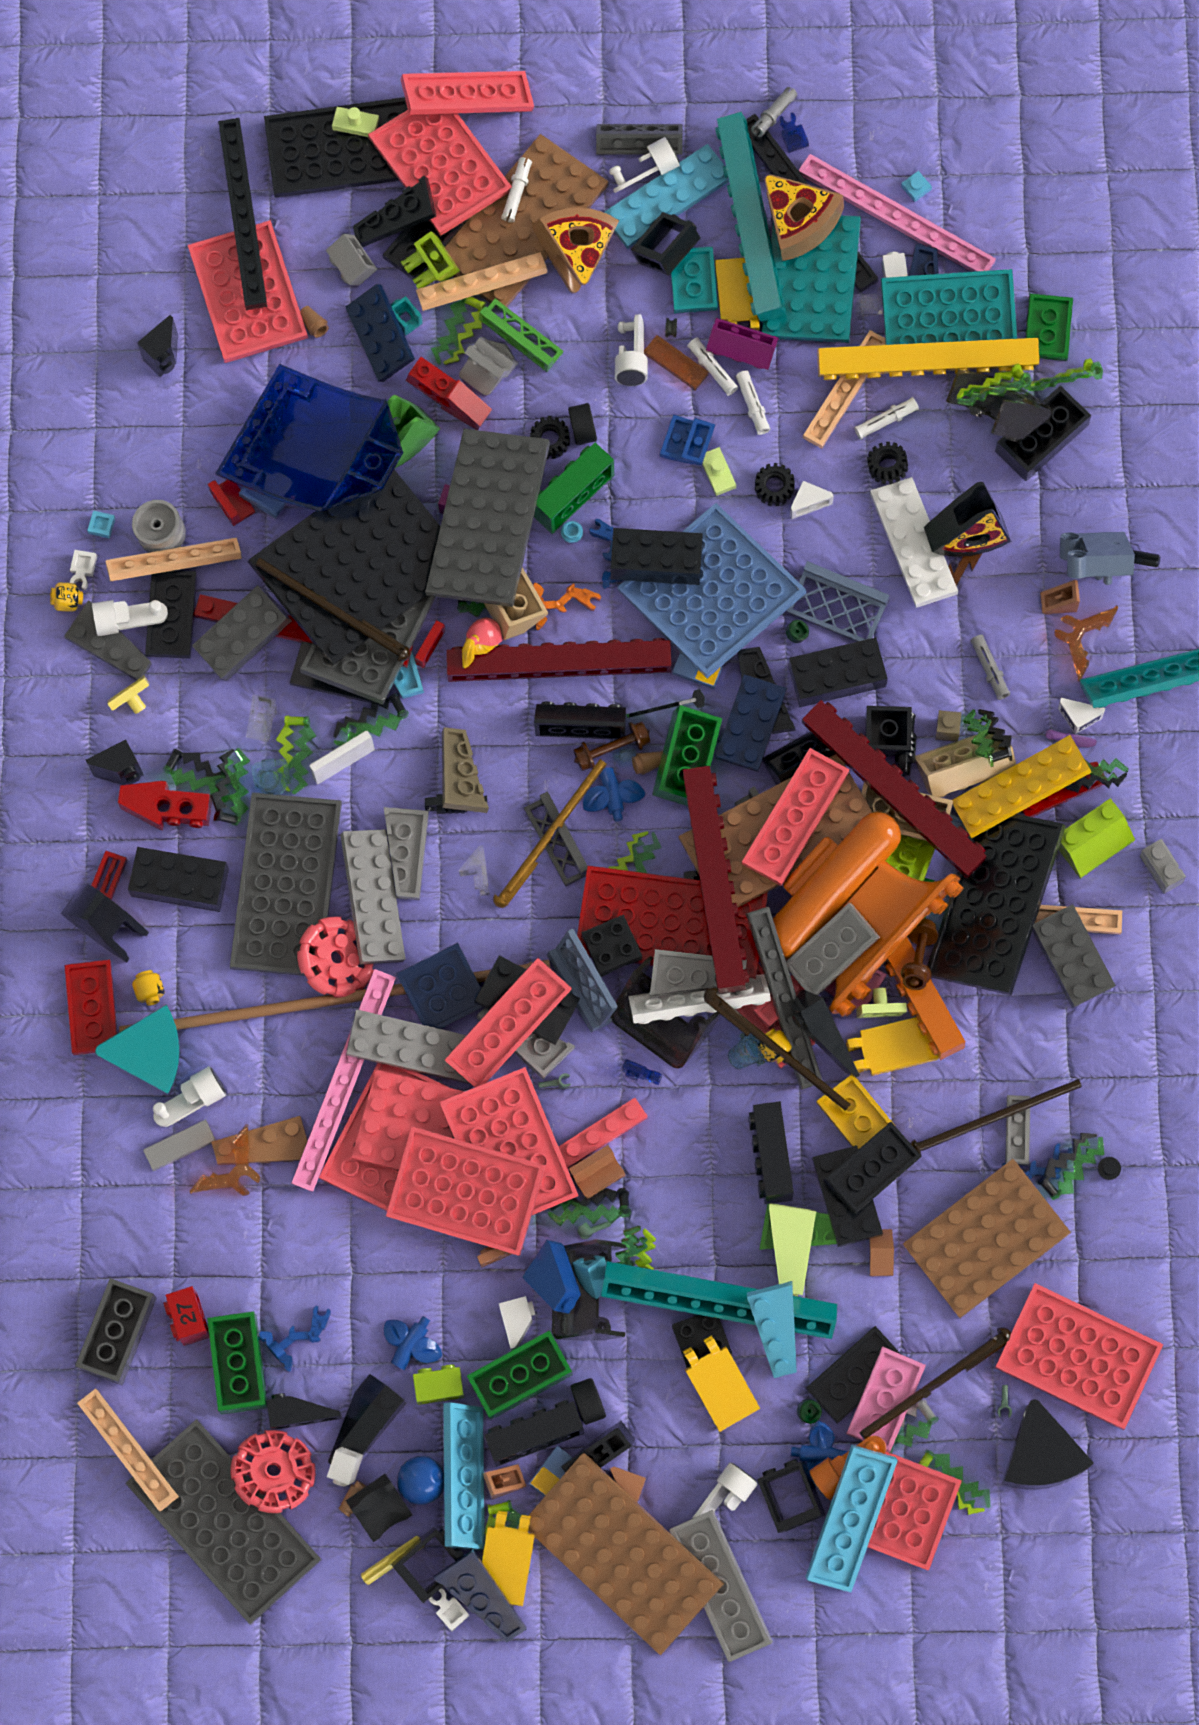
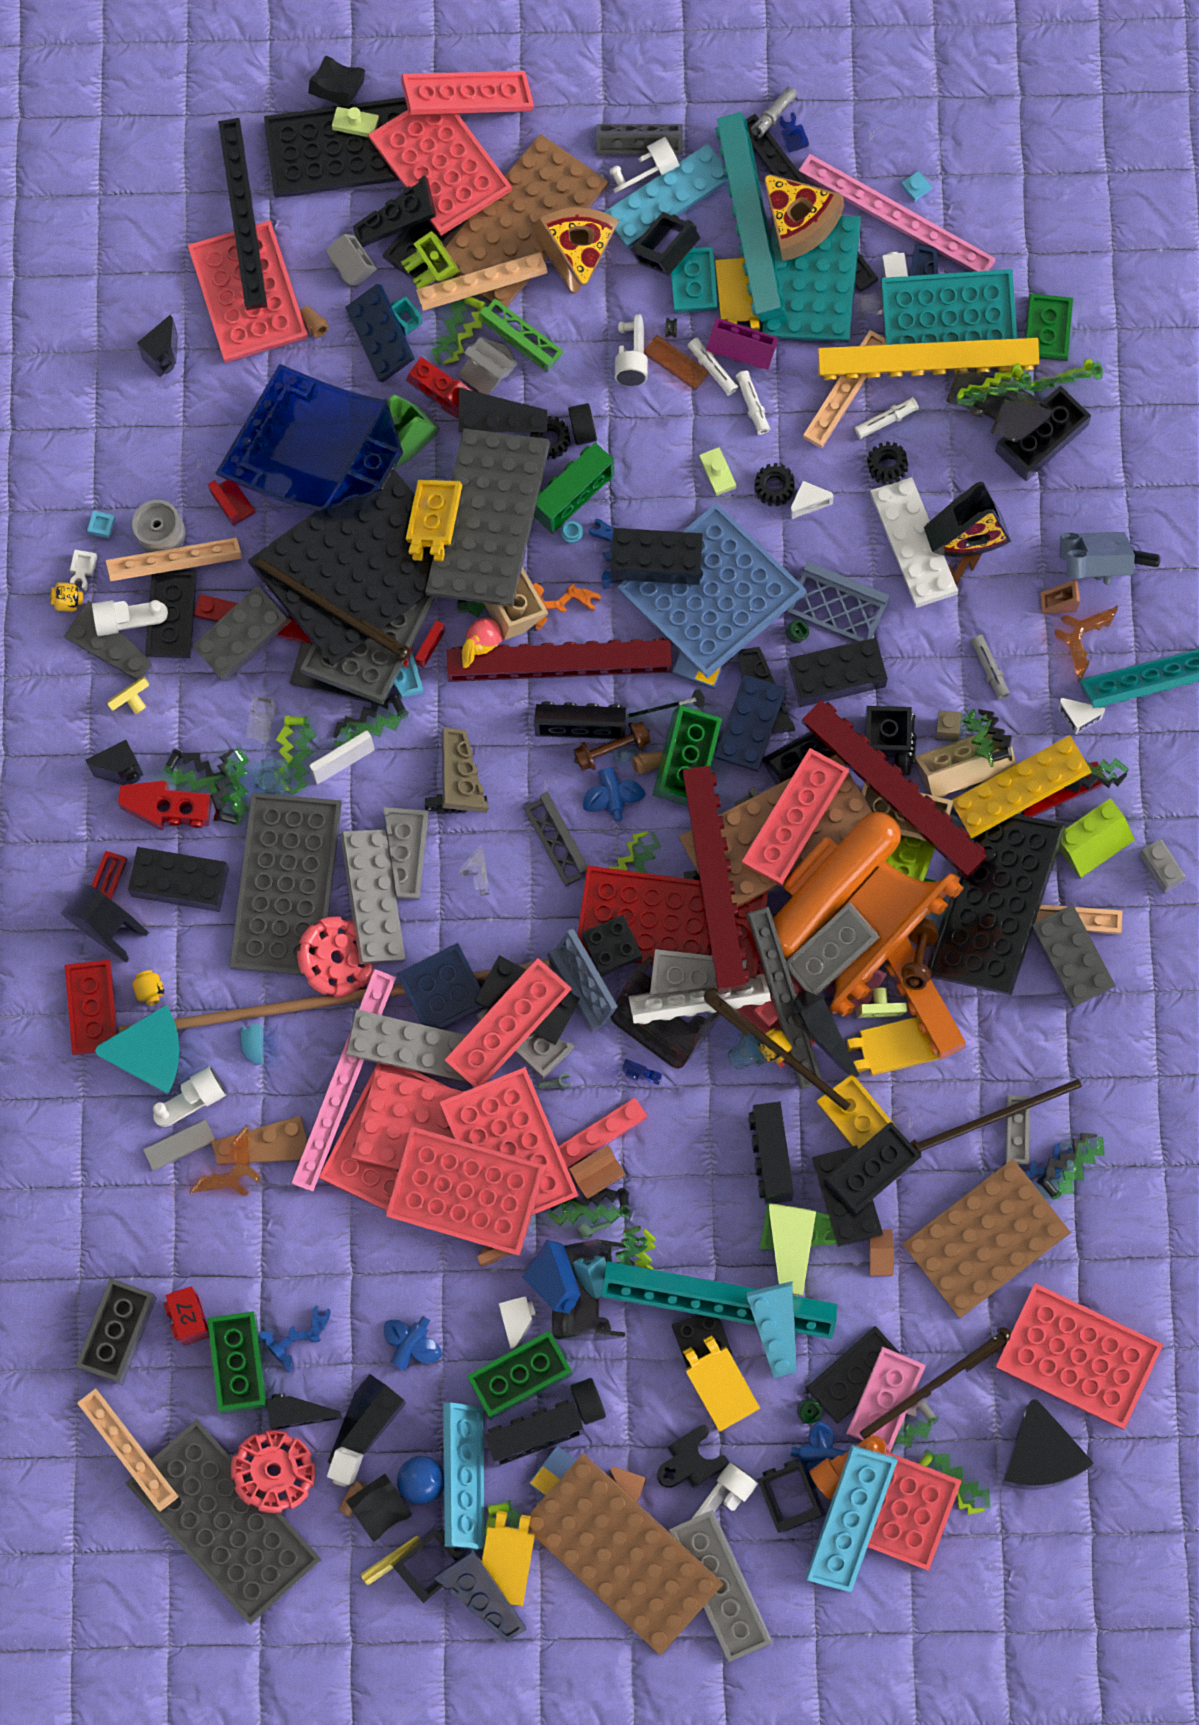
(252, 1043): none -> medium azure brick
(268, 505): medium blue tile -> none
(336, 82): none -> black brick
(433, 517): none -> yellow tile
(438, 1385): lime brick -> none
(451, 1611): white plate -> none
(497, 414): none -> black wing
(504, 1481): nougat slope -> none
(518, 180): white pin -> none
(529, 864): pearl gold bar -> none
(606, 1446): black slope -> none
(687, 440): blue slope -> none
(688, 1462): none -> black piece
(1004, 1402): sand green hand -> none
(1080, 741): medium lavender piece -> none
(1109, 1168): black plate -> none

